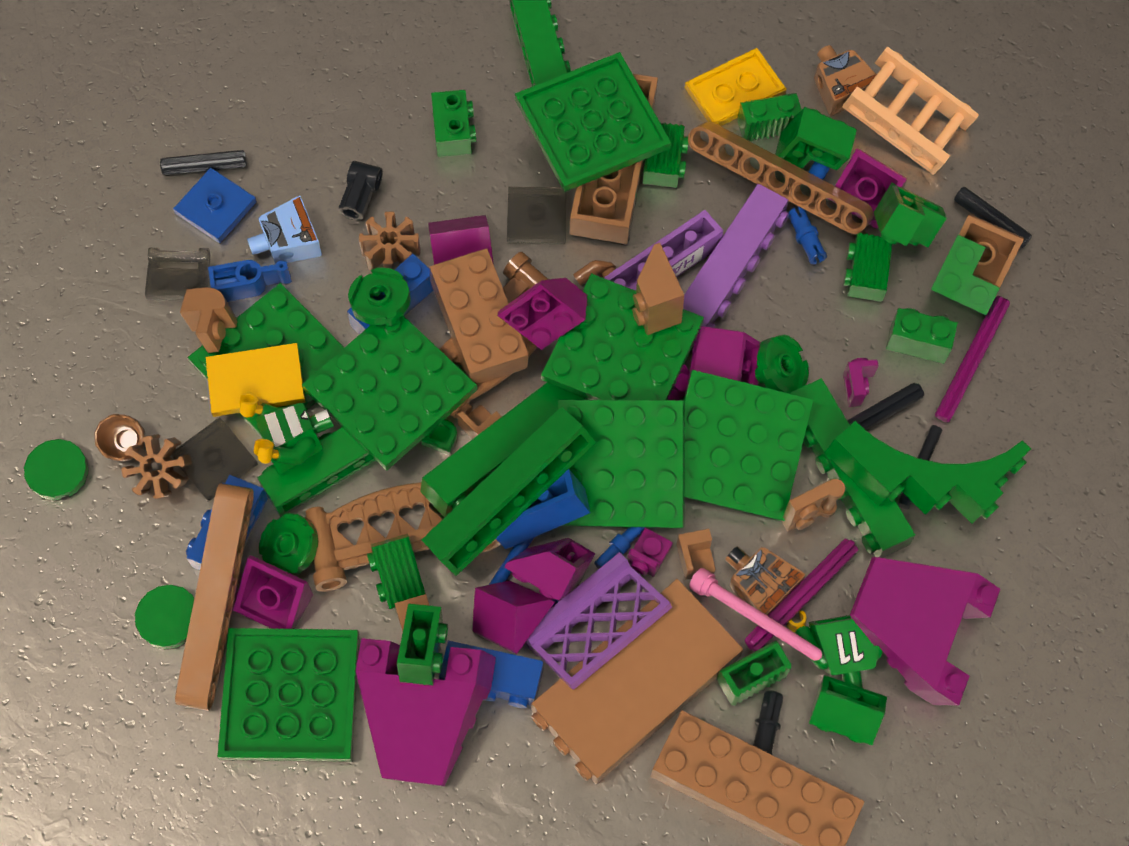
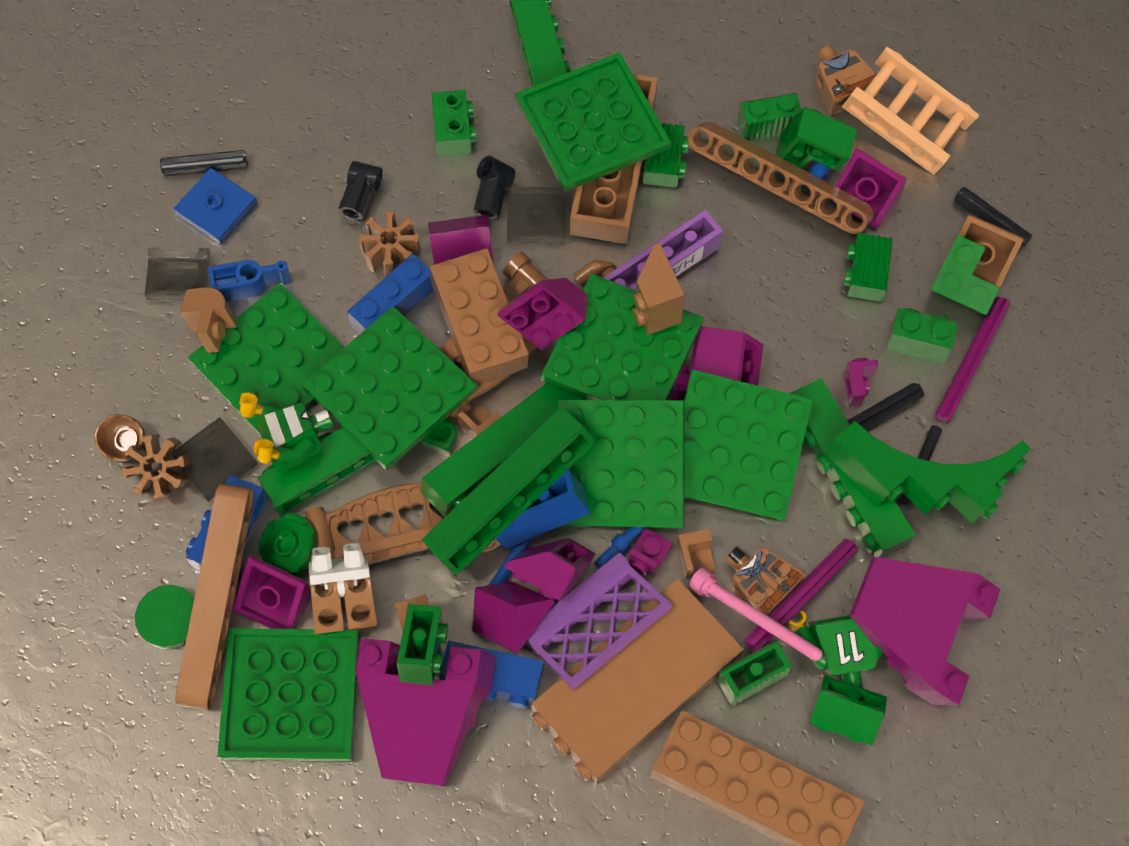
(56, 469): green tile -> none
(267, 372): yellow tile -> none
(286, 233): light blue torso -> none
(337, 579): none -> hips
(383, 311): green plate -> none
(397, 570): green brick -> none
(495, 179): none -> black piece
(736, 81): yellow tile -> none
(736, 255): medium lavender brick -> none
(768, 720): black axle -> none
(782, 351): green plate -> none
(807, 235): blue pin -> none
(813, 503): medium nougat plate -> none
(908, 217): green brick -> none

